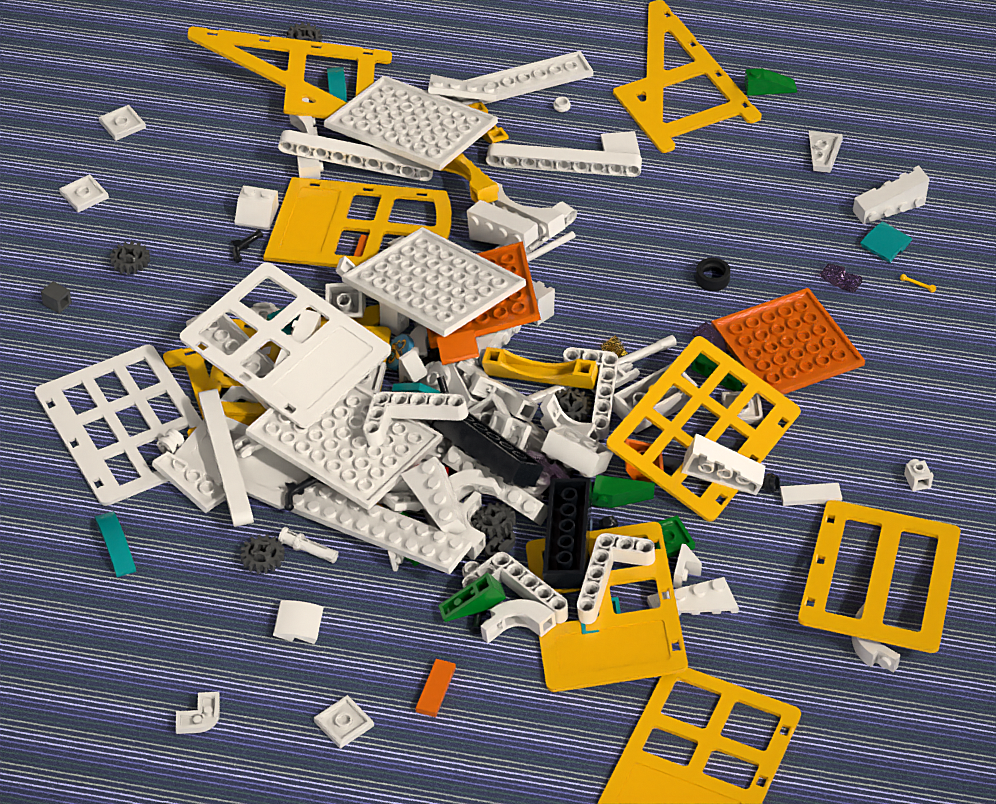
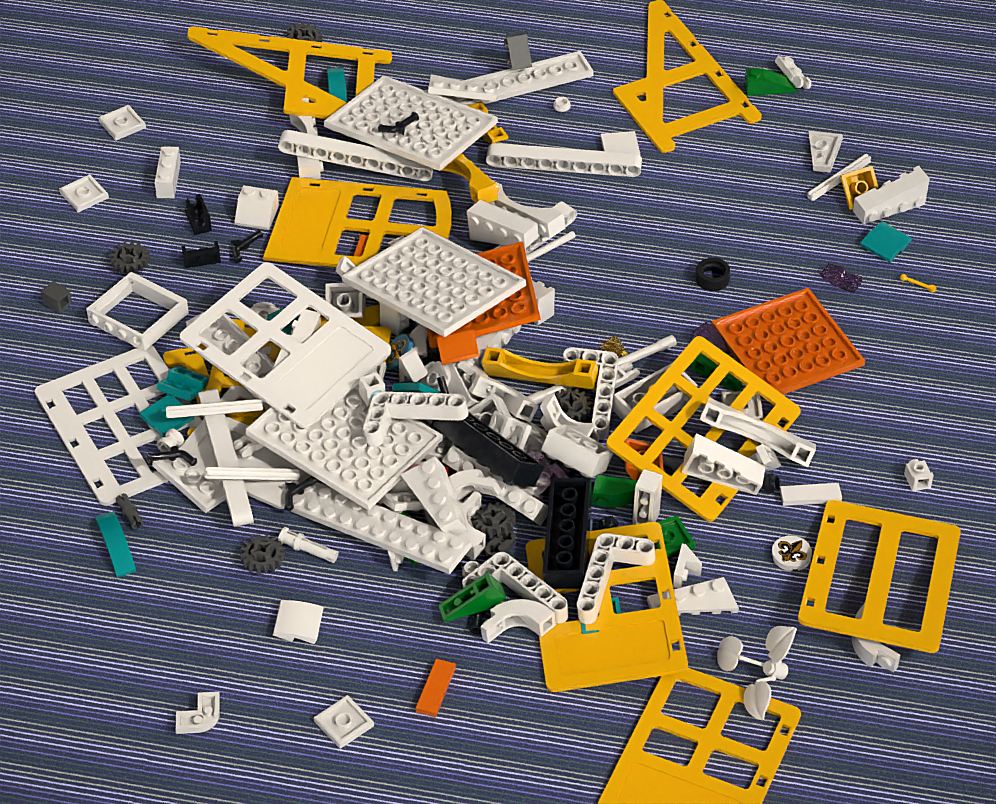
(129, 511): none -> dark grey pin
(147, 289): none -> white window
(156, 416): none -> teal plate
(167, 172): none -> white brick
(172, 455): none -> black piece
(183, 383): none -> teal slope
(198, 215): none -> black hinge
(201, 256): none -> black hinge
(214, 408): none -> white axle
(251, 473): none -> white axle
(369, 386): none -> white brick
(399, 126): none -> black piece
(519, 51): none -> brick
(647, 497): none -> white brick
(733, 420): none -> white arch
(766, 457): none -> white slope
(778, 643): none -> white plant
(791, 553): none -> white tile
(792, 72): none -> white hinge
(836, 179): none -> white axle
(857, 183): none -> yellow slope

